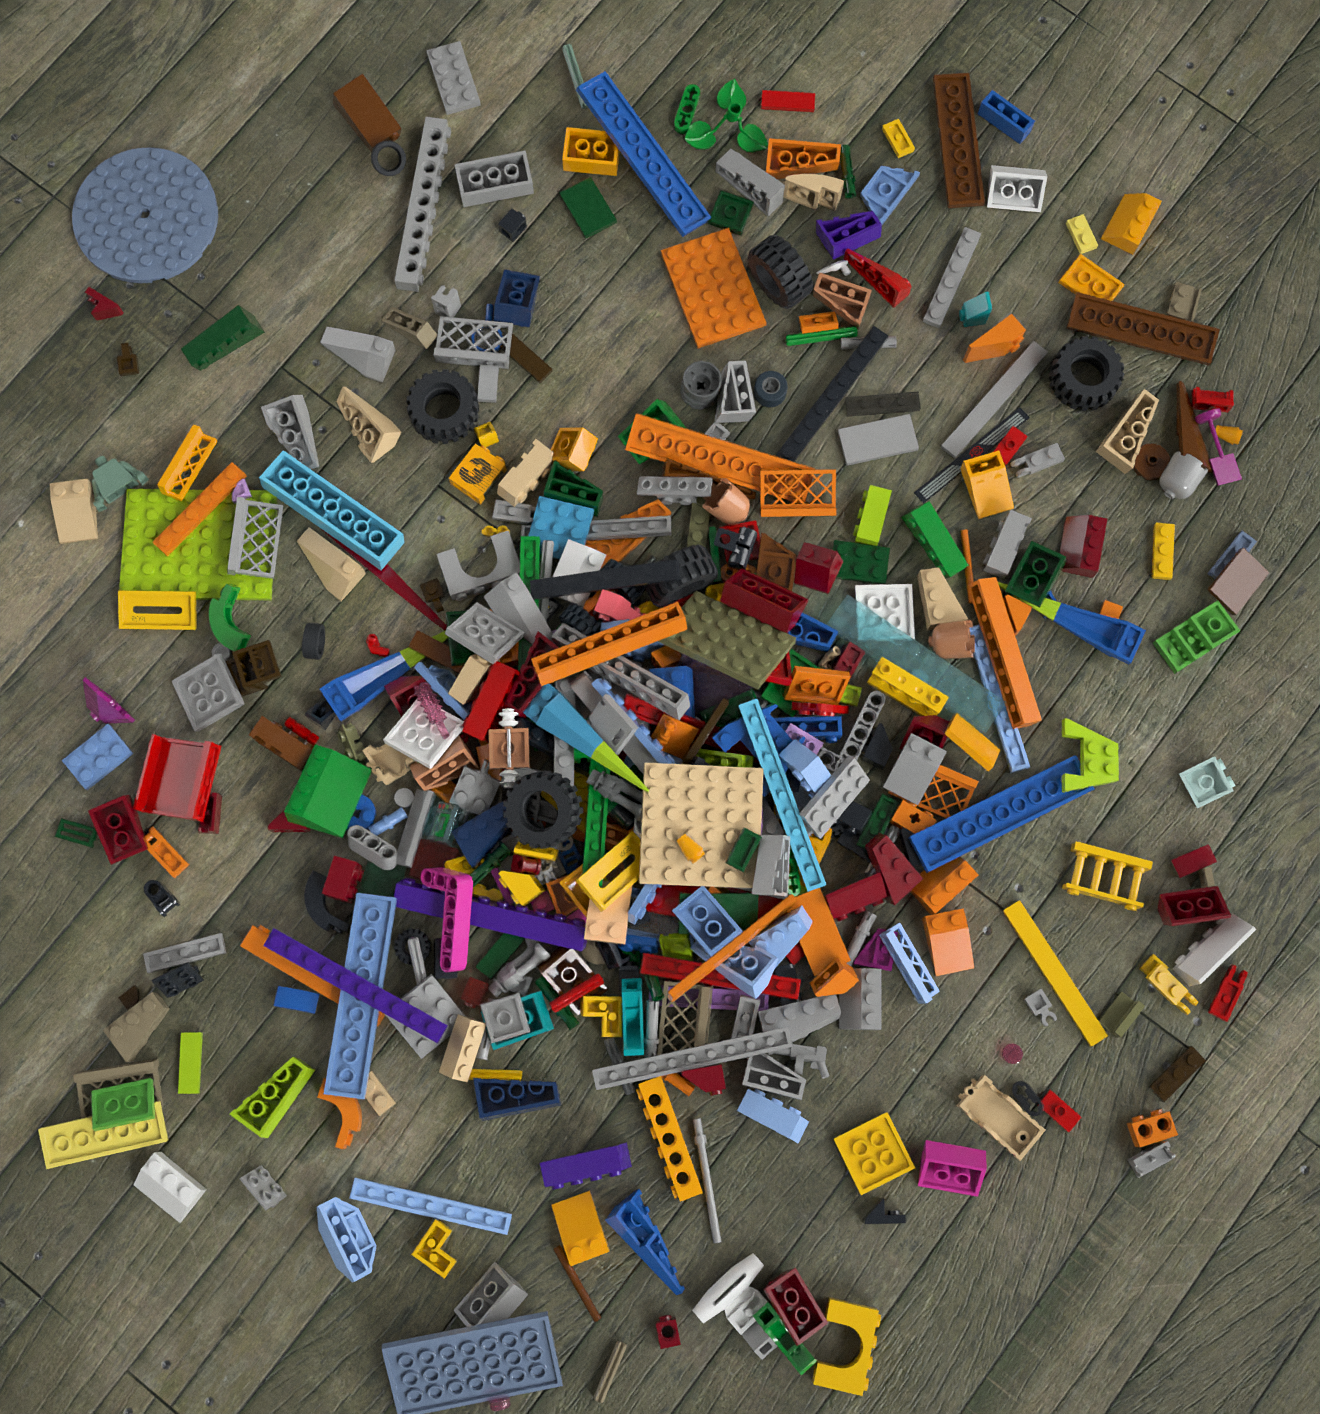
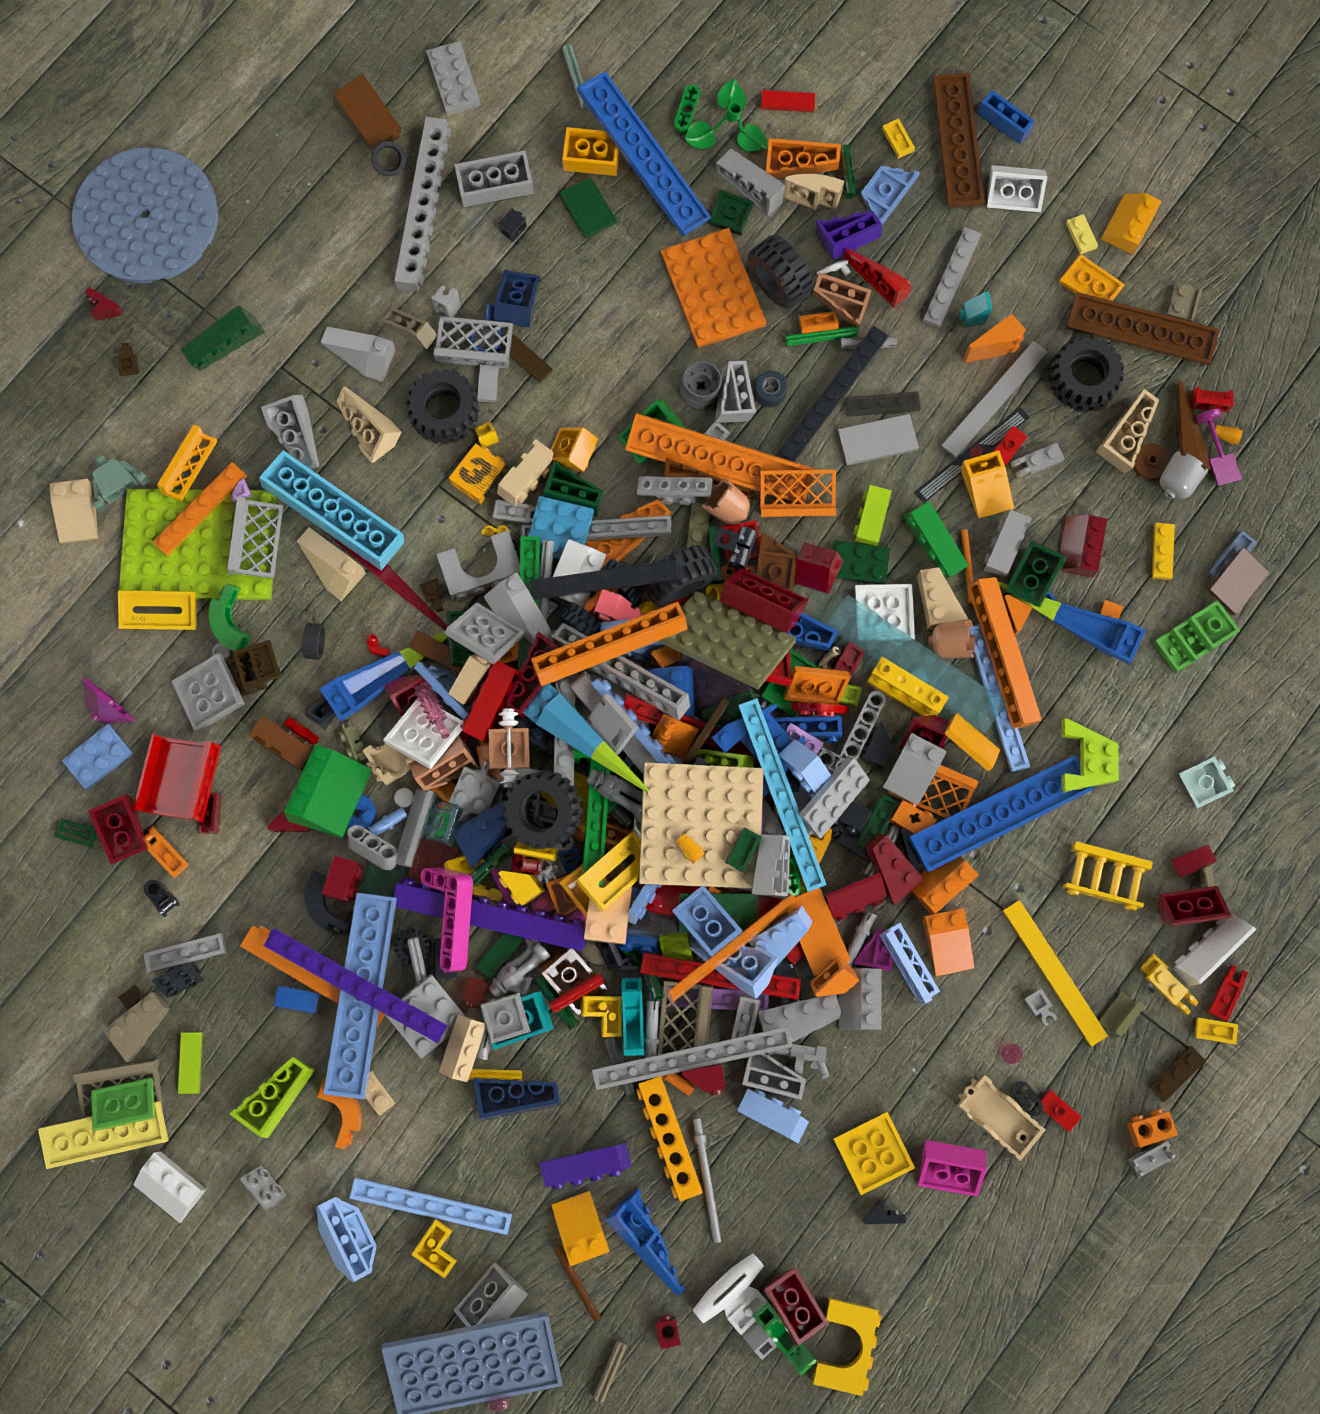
(1216, 1031): none -> yellow plate

